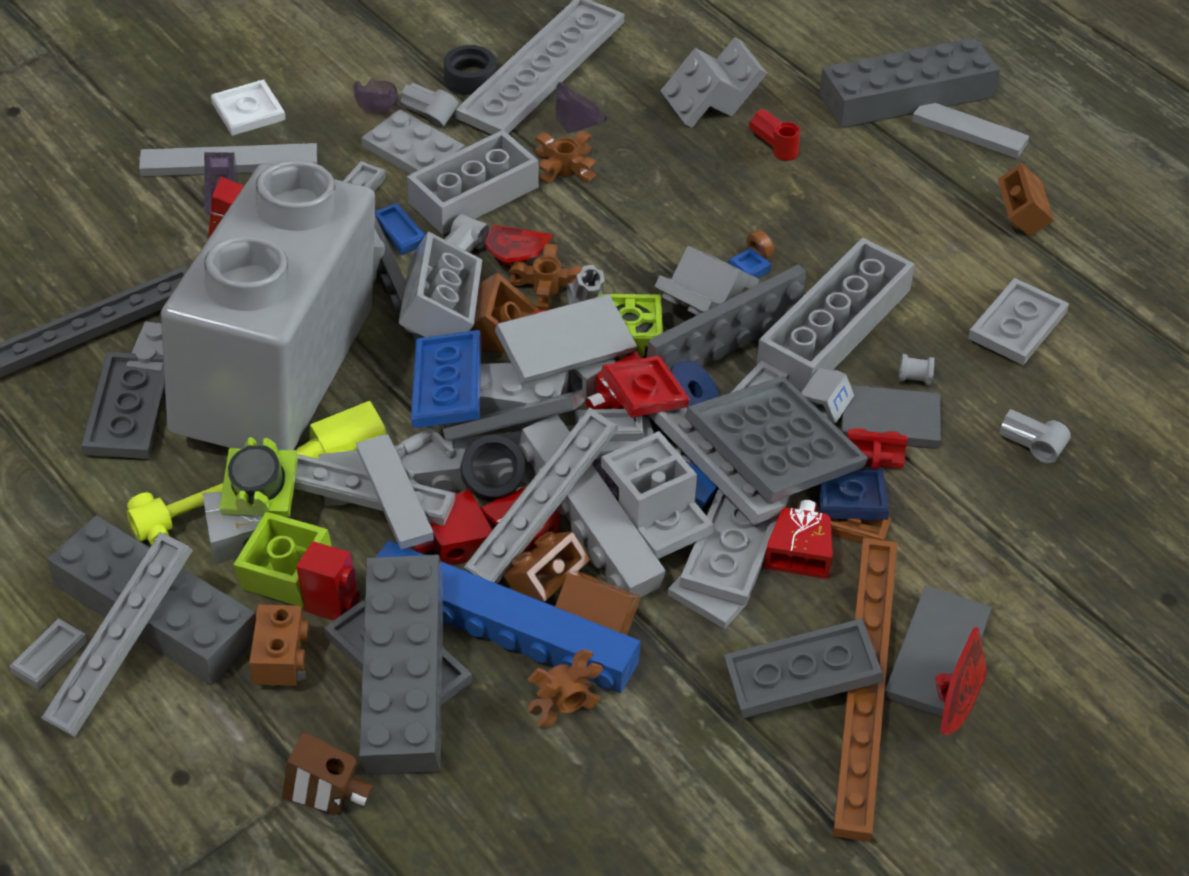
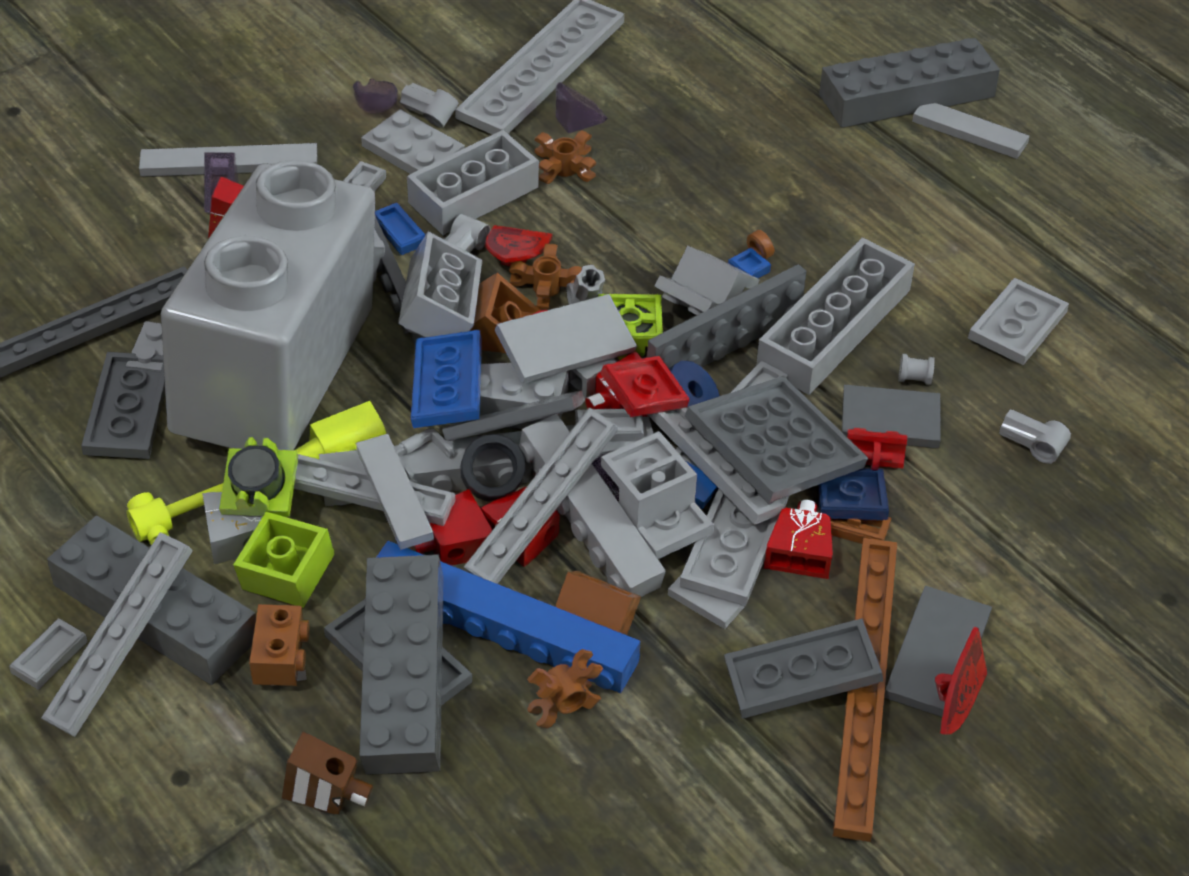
(248, 107): white tile -> none
(327, 581): red brick -> none
(468, 56): black tyre -> none
(546, 565): dark orange brick -> none
(713, 82): light grey bracket -> none
(780, 135): red piece -> none
(829, 392): light grey brick -> none
(1025, 200): dark orange brick -> none

